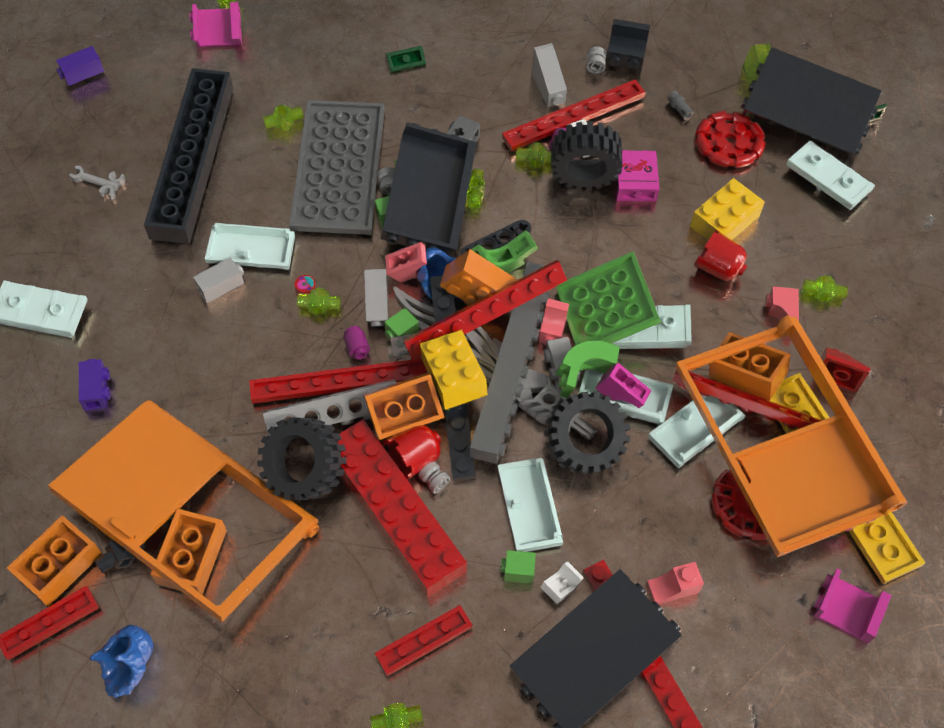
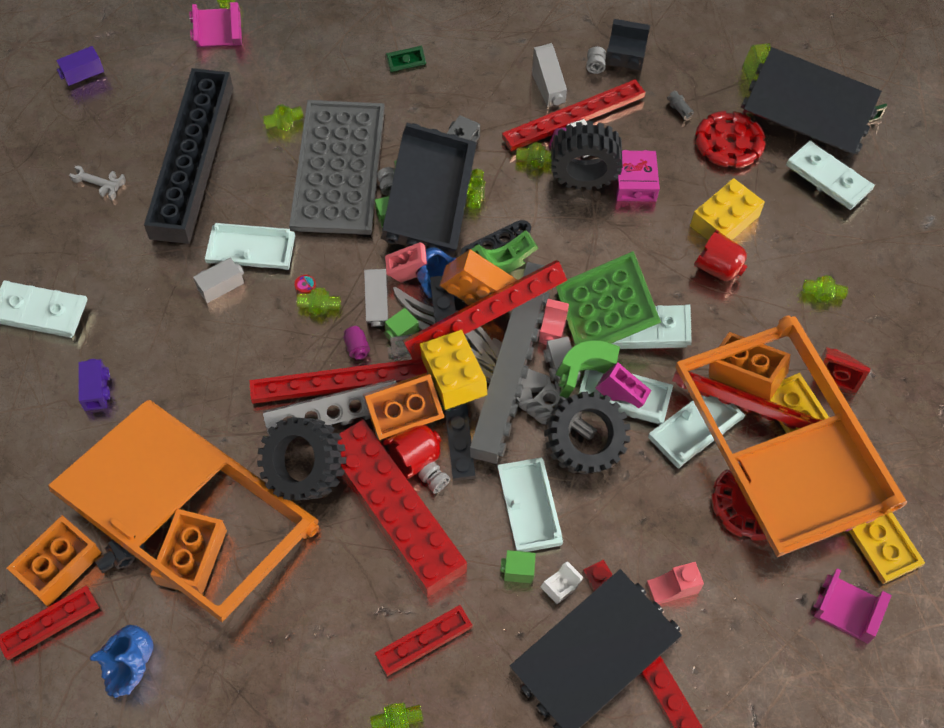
(782, 302): coral arch -> none

